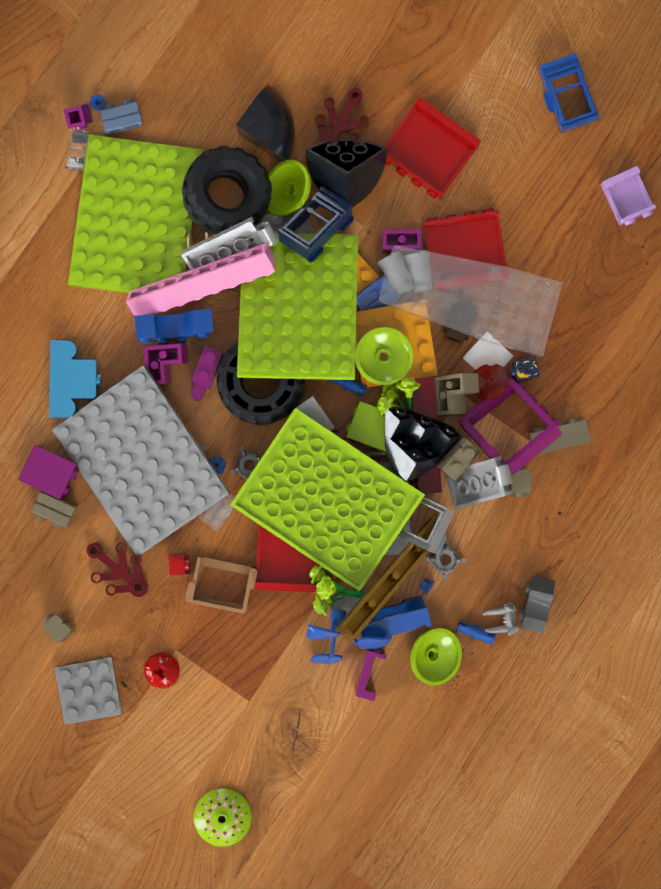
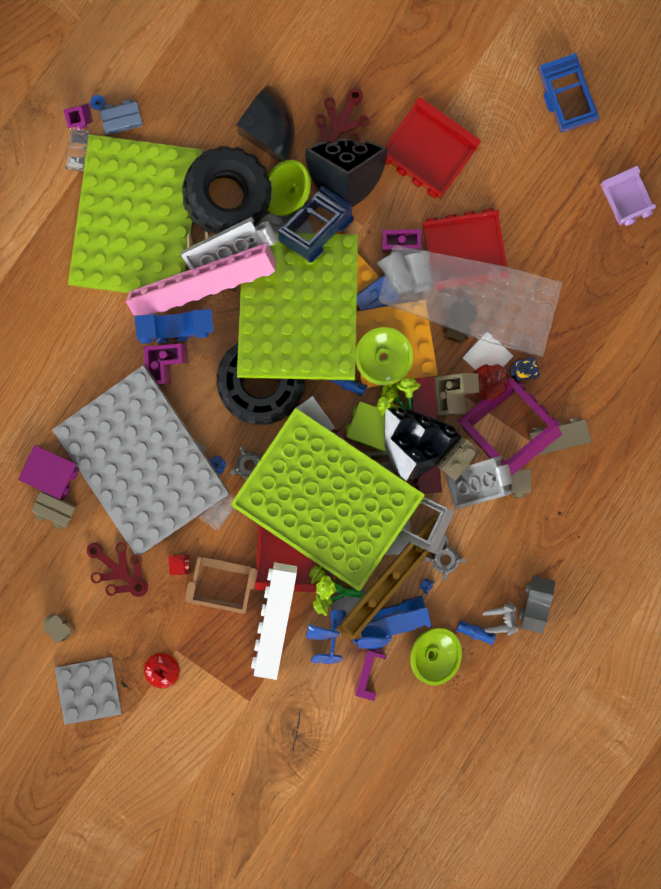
(70, 379): dark azure brick -> none
(205, 372): magenta brick -> none
(224, 803): lime dish -> none
(275, 620): none -> white brick

